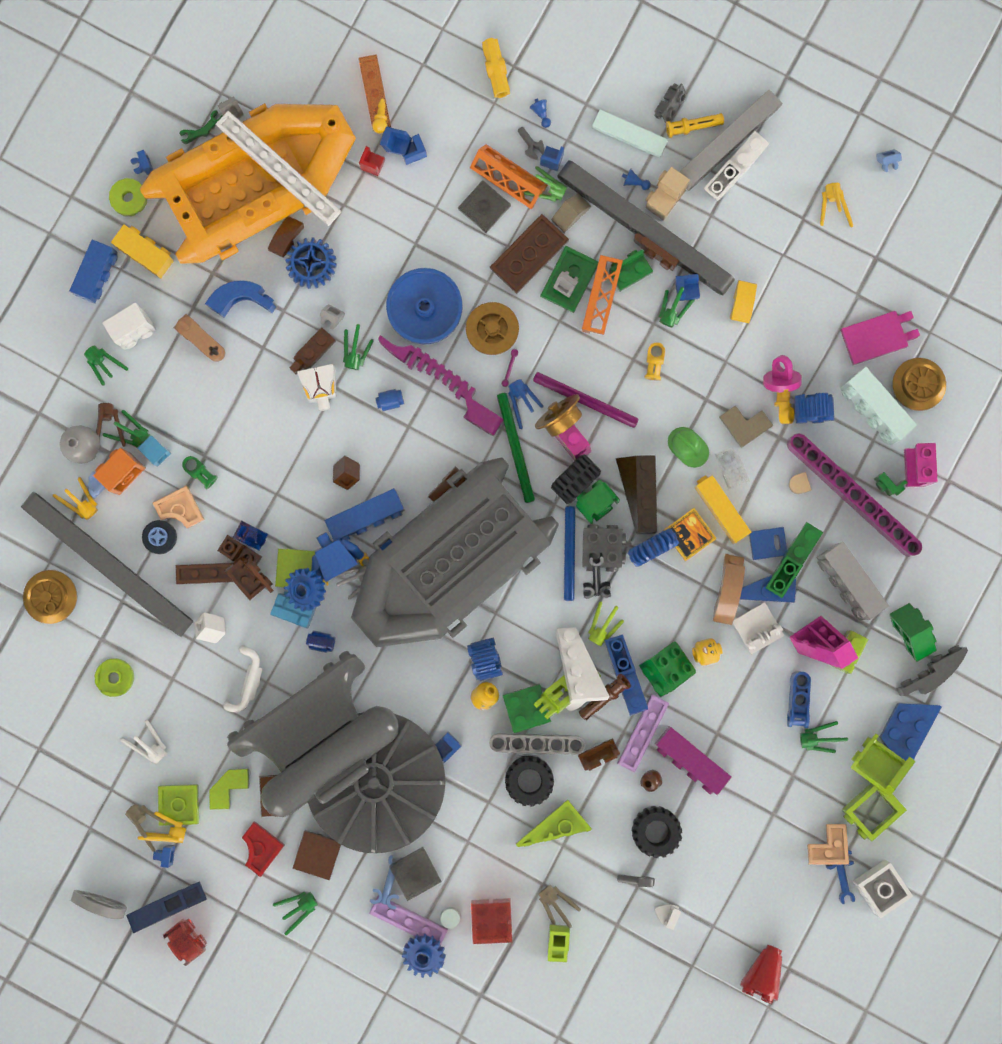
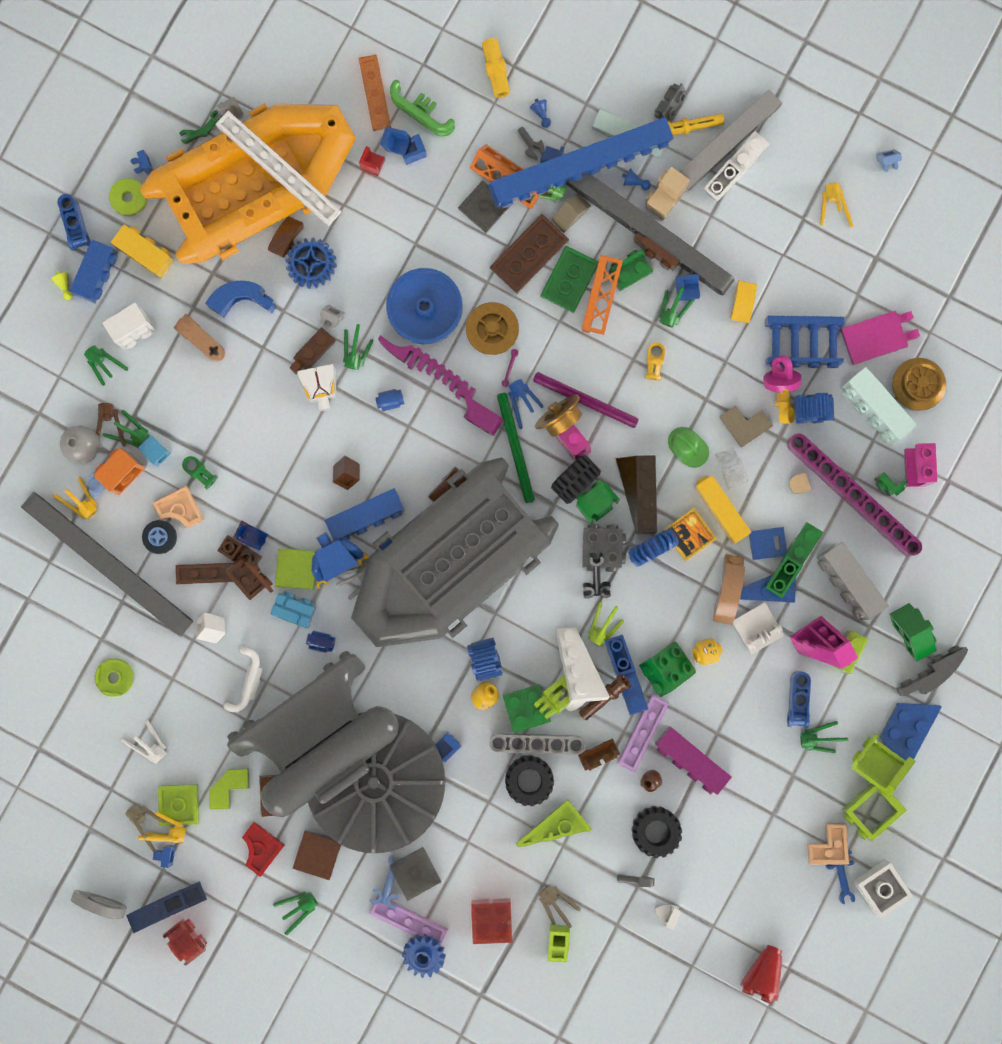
(50, 596): pearl gold wheel -> none
(61, 281): none -> neon yellow piece
(77, 234): none -> blue piece
(302, 580): blue gear -> none
(379, 123): yellow bar -> none
(420, 111): none -> bright green piece
(450, 918): light aqua tile -> none
(565, 284): light grey tile -> none
(569, 554): blue axle -> none
(580, 162): none -> blue brick
(813, 324): none -> blue fence

